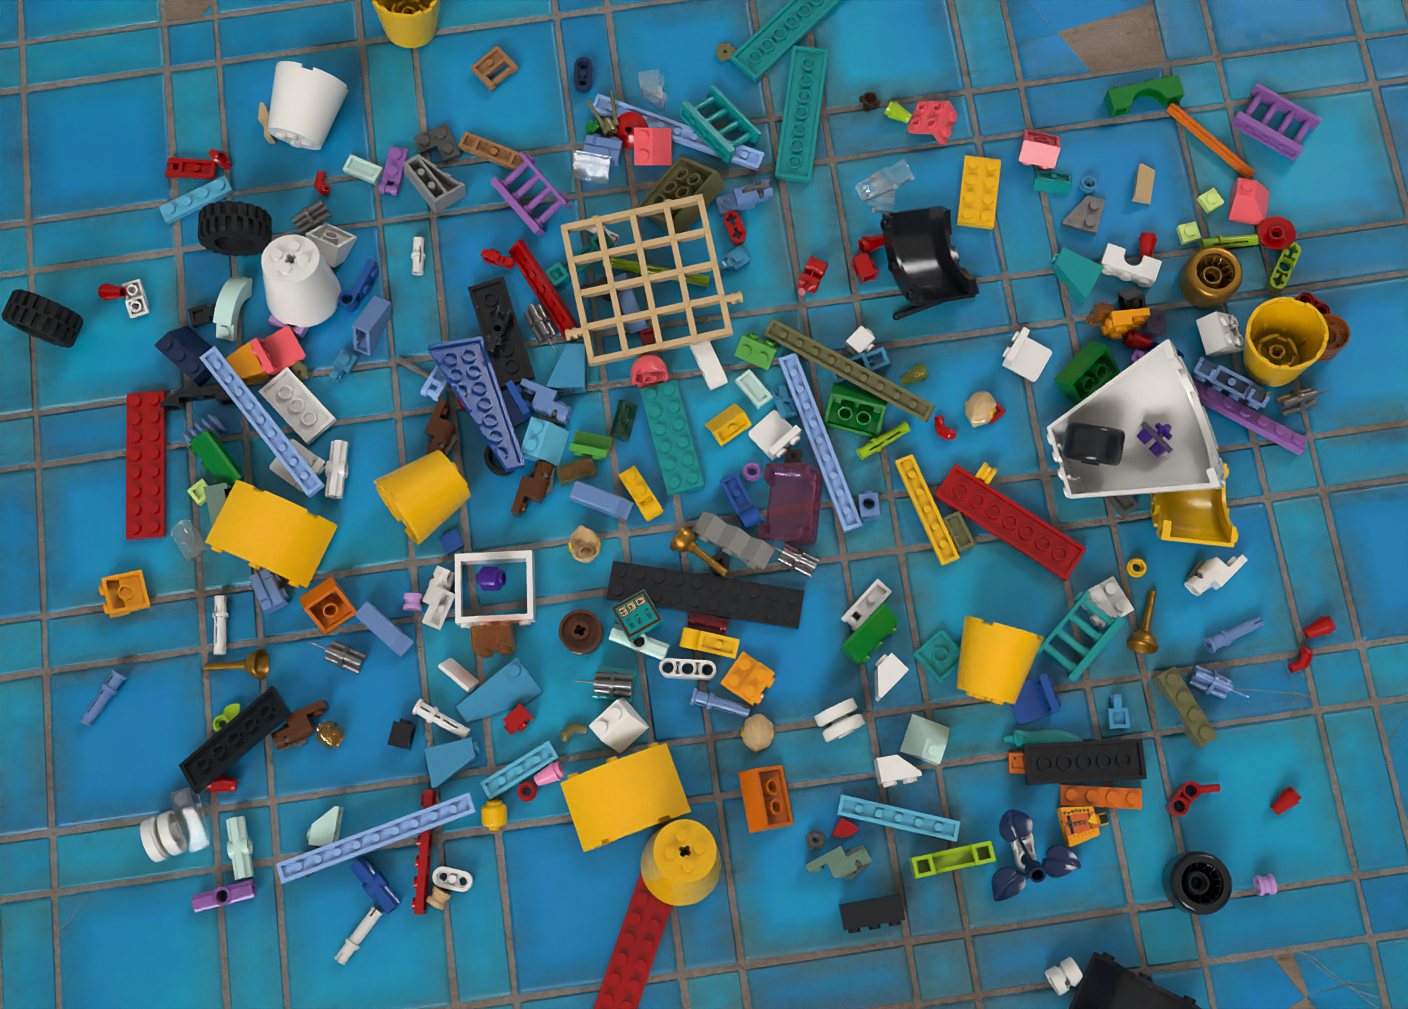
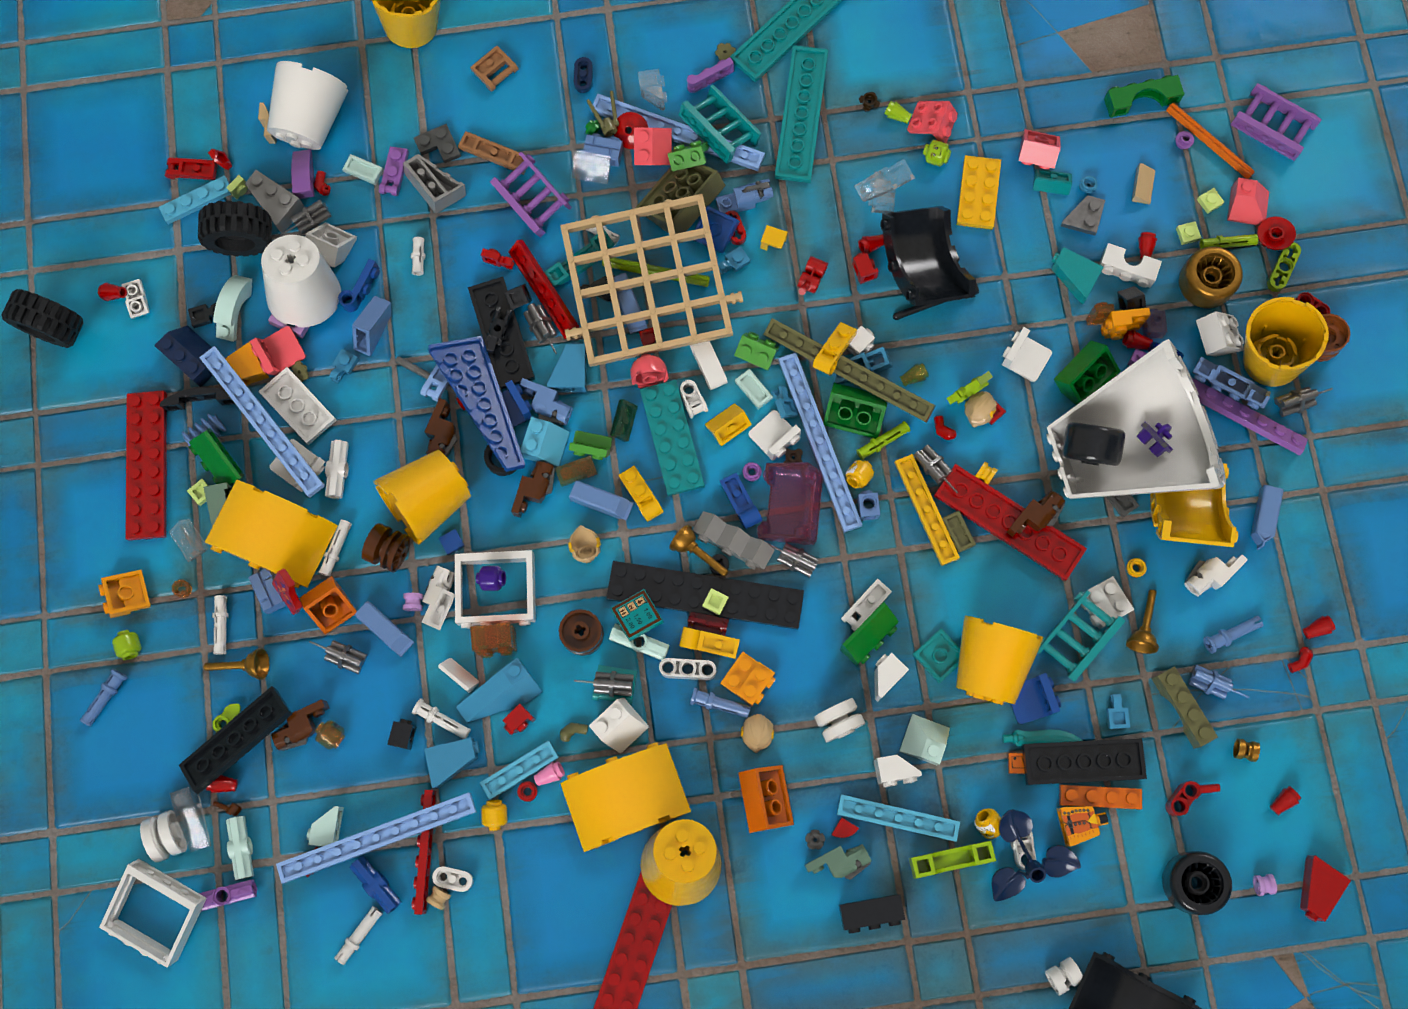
(126, 645): none -> lime head
(166, 886): none -> white window
(179, 583): none -> clear orange bush
(233, 809): none -> reddish brown hand
(237, 187): none -> yellowish green plate
(274, 199): none -> light grey wedge
(286, 589): none -> red tile
(302, 174): none -> medium lavender slope
(333, 552): none -> white pin
(386, 547): none -> reddish brown wheel
(518, 296): none -> black brick
(688, 156): none -> bright green bracket
(693, 402): none -> white piece
(710, 75): none -> medium lavender plate
(715, 601): none -> yellowish green plate
(721, 227): none -> blue tile
(773, 237): none -> yellow panel
(833, 348): none -> yellow plate
(859, 474): none -> yellow head
(933, 465): none -> flat silver piece
(937, 153): none -> lime head
(970, 389): none -> lime plate
(988, 823): none -> yellow head
(1039, 513): none -> reddish brown plate
(1184, 144): none -> medium lavender plate
(1246, 750): none -> pearl gold wheel
(1266, 515): none -> medium blue piece
(1321, 888): none -> red slope

